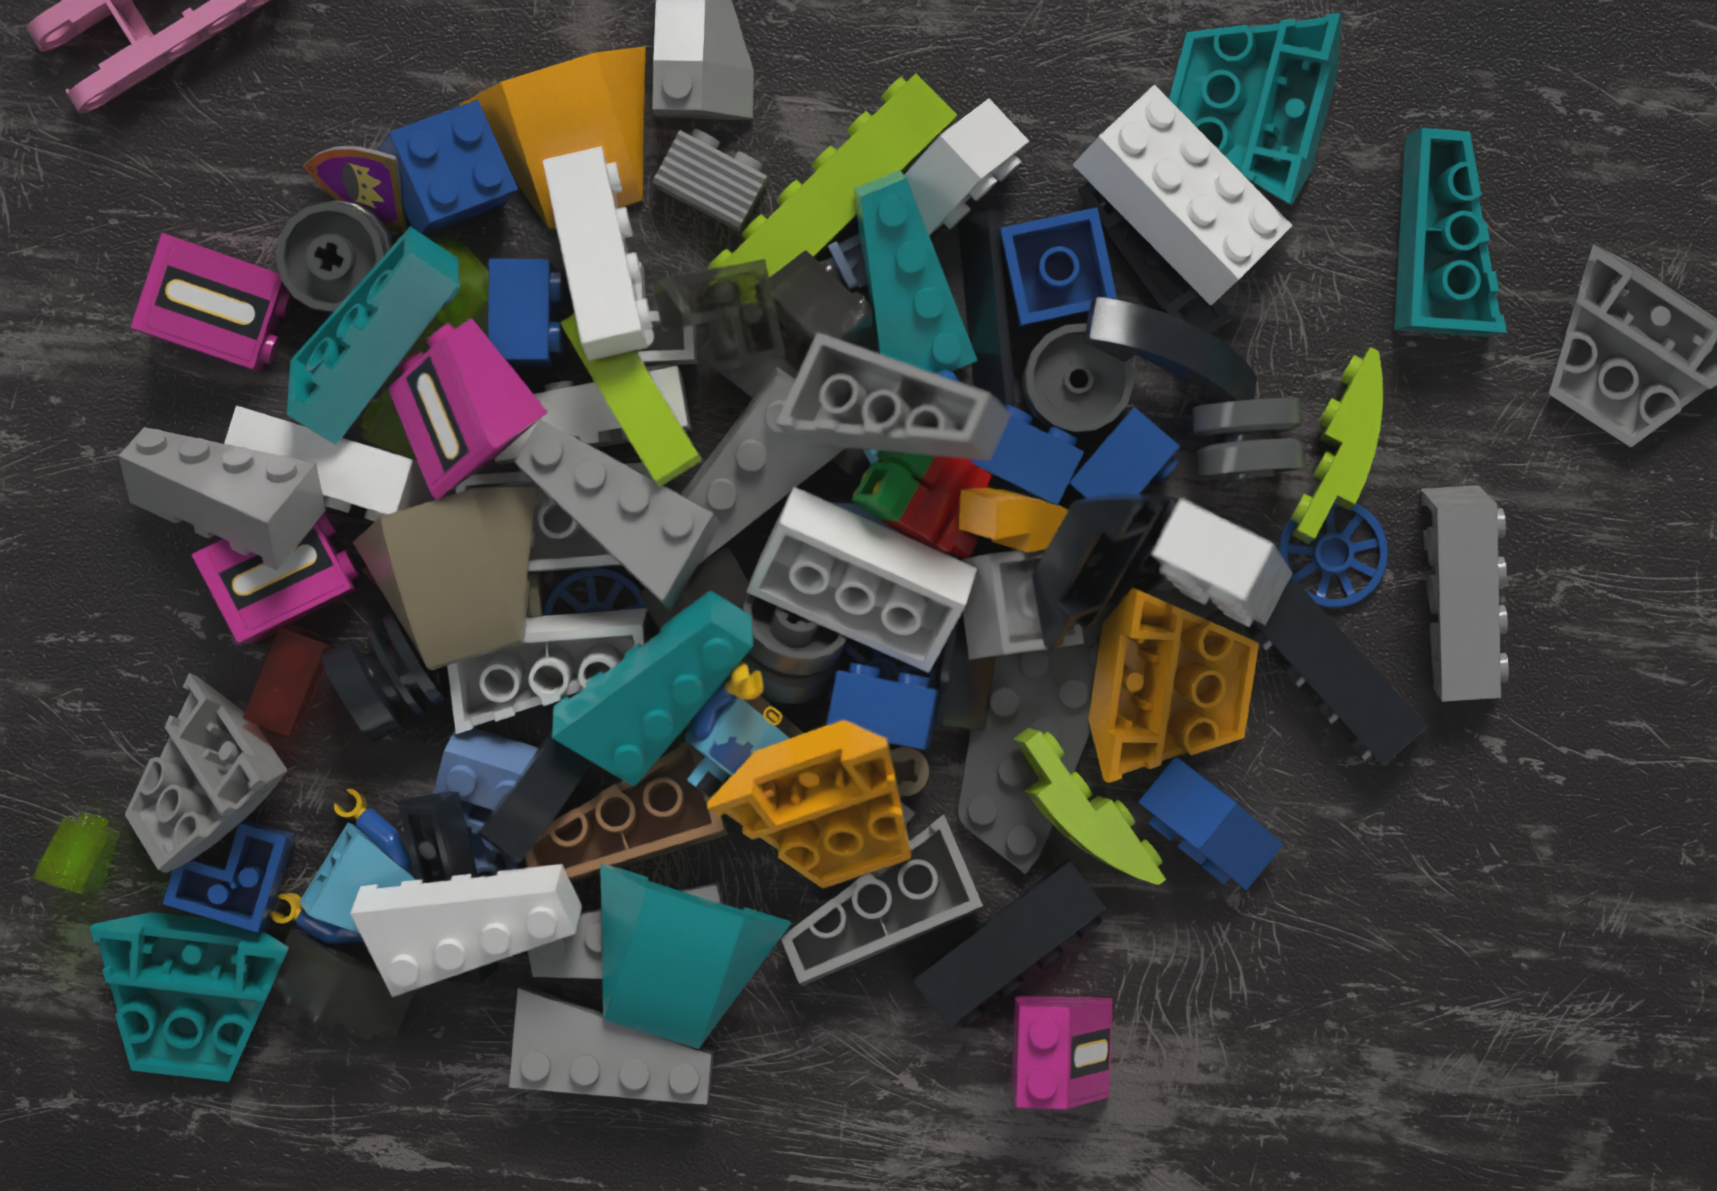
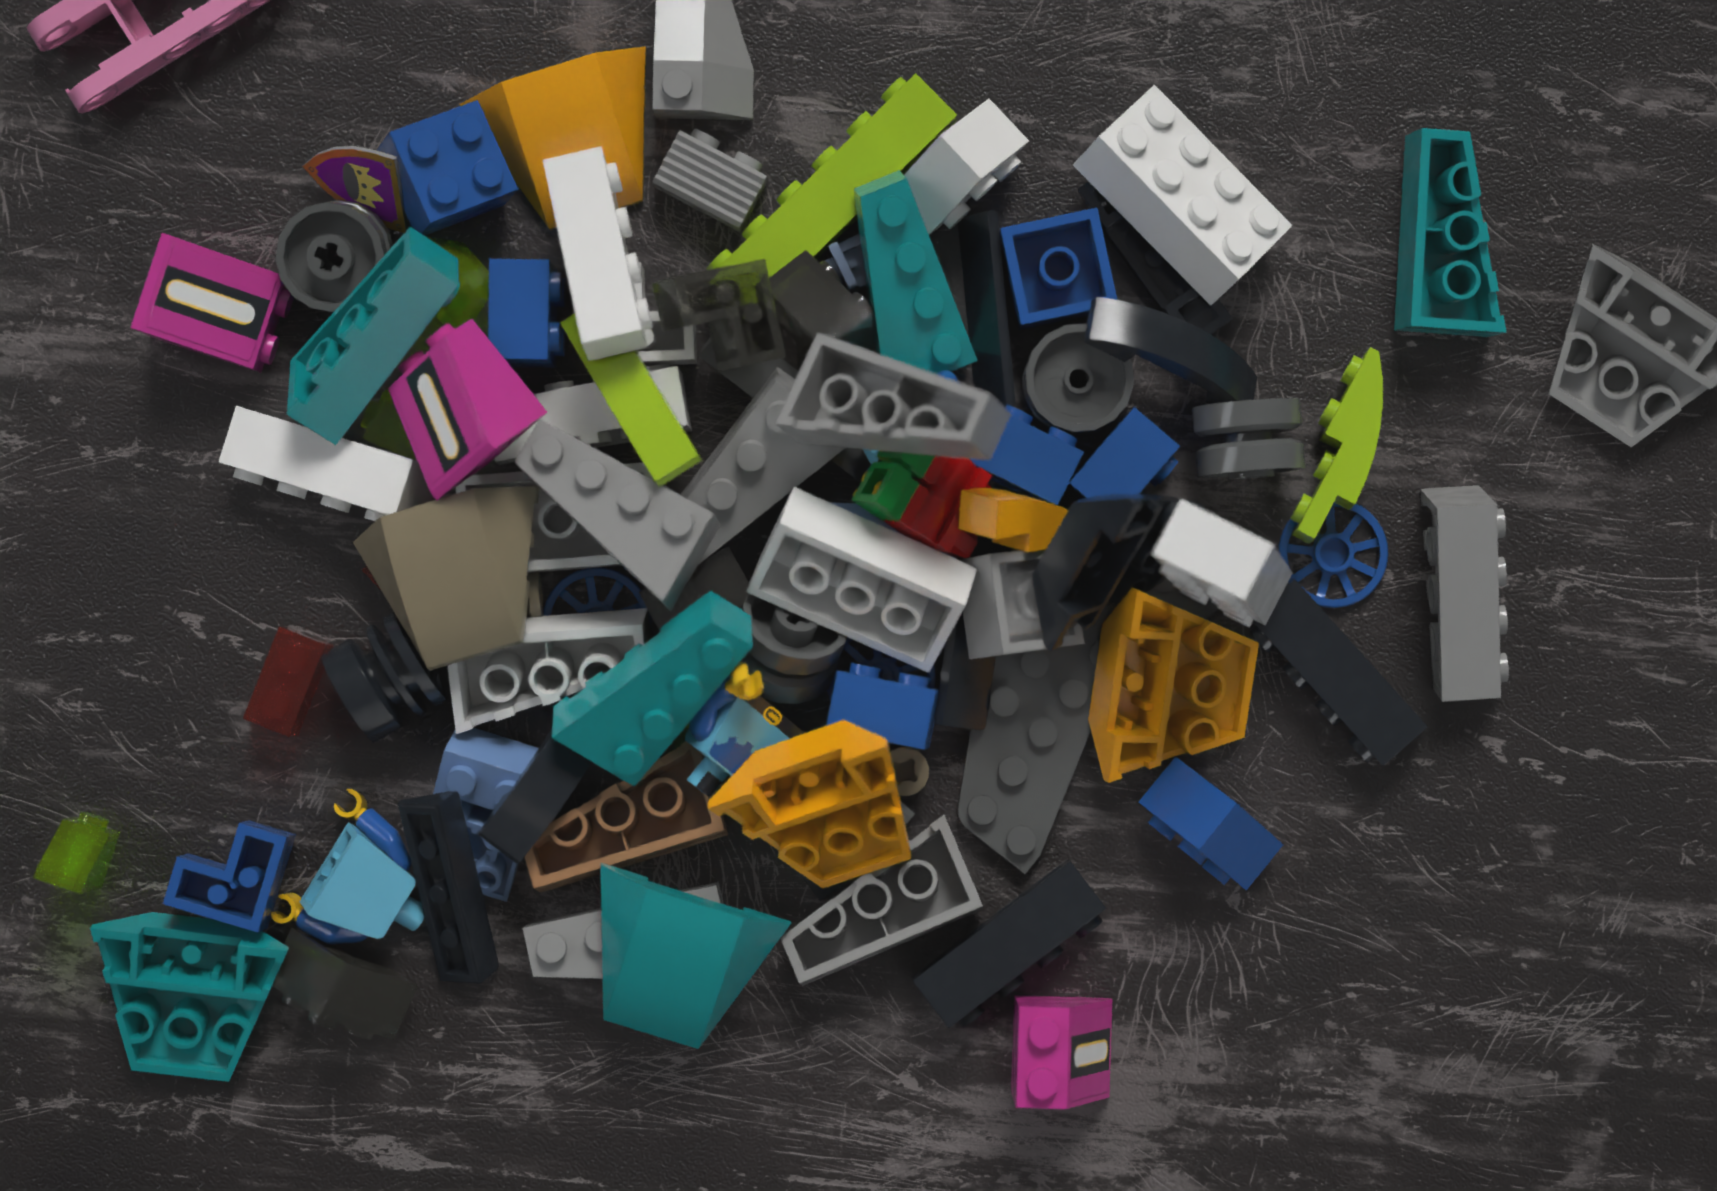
(205, 779): light grey wedge -> none
(225, 490): light grey wedge -> none
(261, 598): dark pink slope -> none
(460, 924): white wedge -> none
(575, 1051): light grey wedge -> none
(1093, 826): lime slope -> none
(1262, 95): teal wedge -> none

